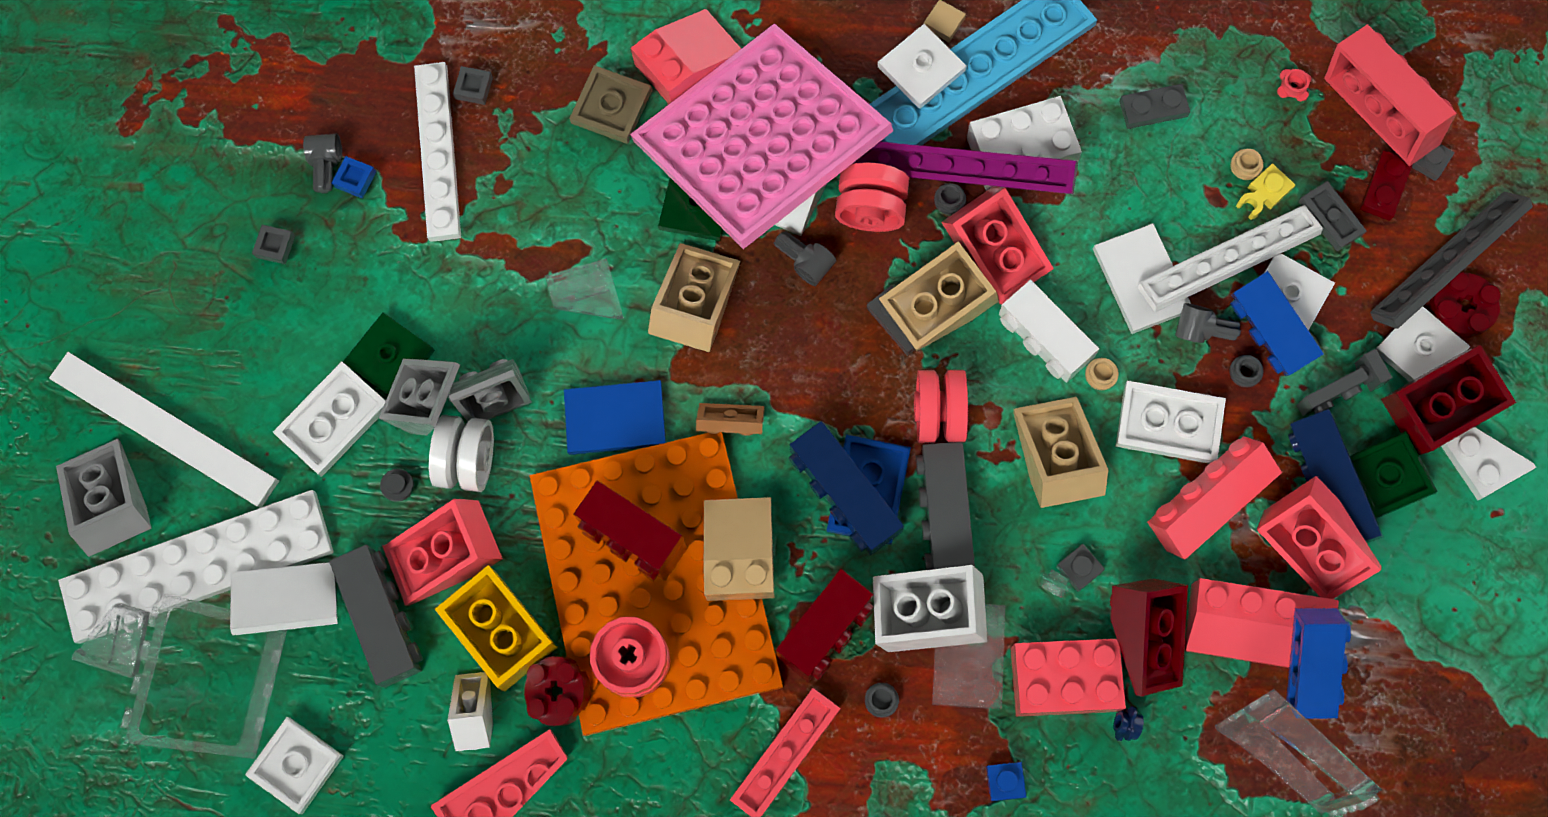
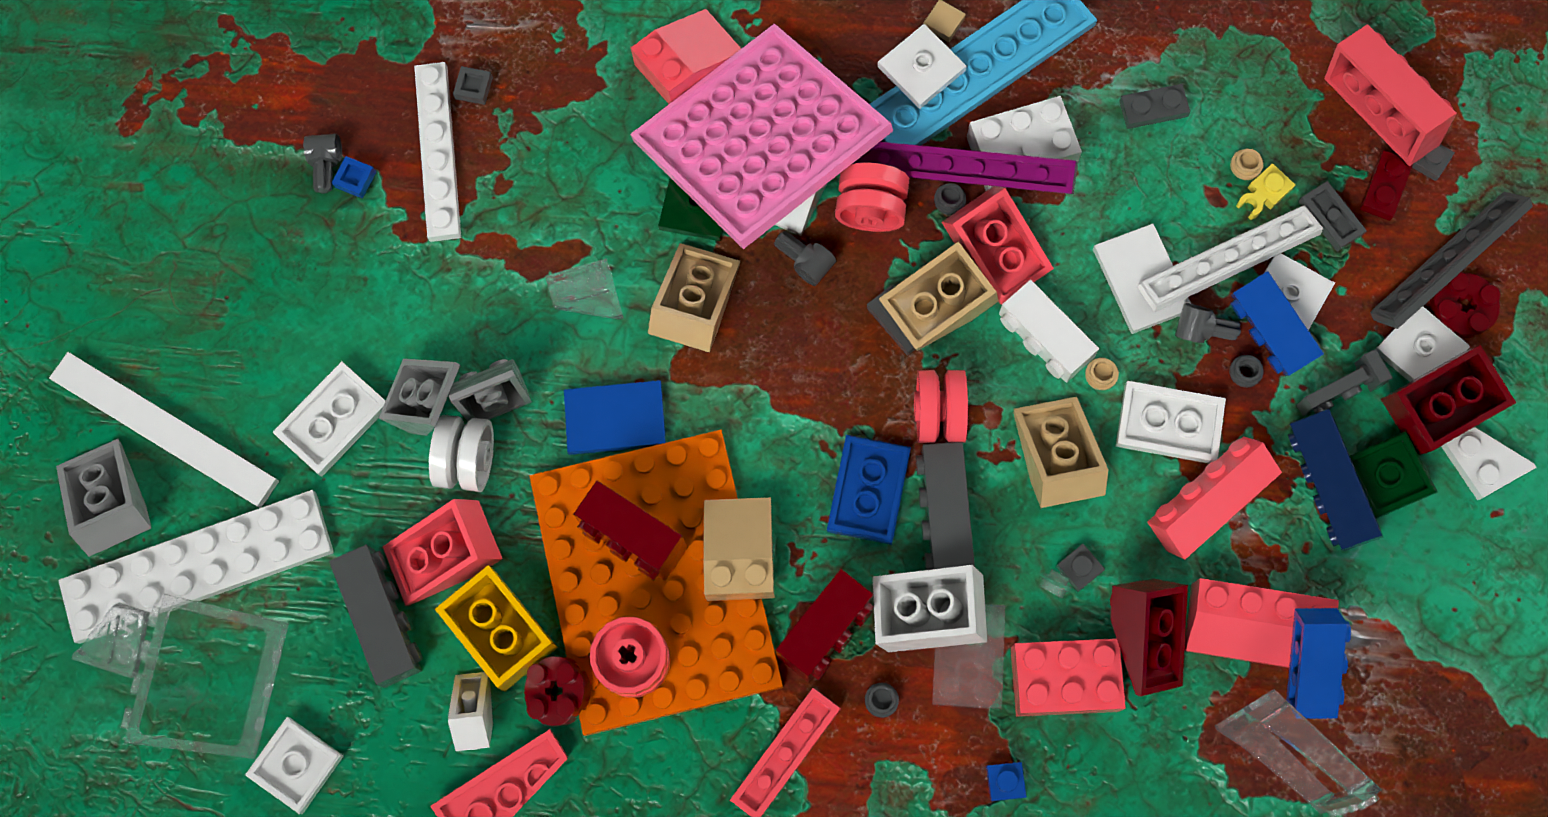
(273, 244): dark grey plate -> none
(283, 598): white tile -> none
(382, 352): dark green plate -> none
(397, 485): dark grey plate -> none
(610, 104): dark tan plate -> none
(730, 418): medium nougat plate -> none
(845, 488): dark blue brick -> none
(1128, 724): dark blue plate -> none
(1297, 77): coral plate -> none
(1318, 539): coral slope -> none

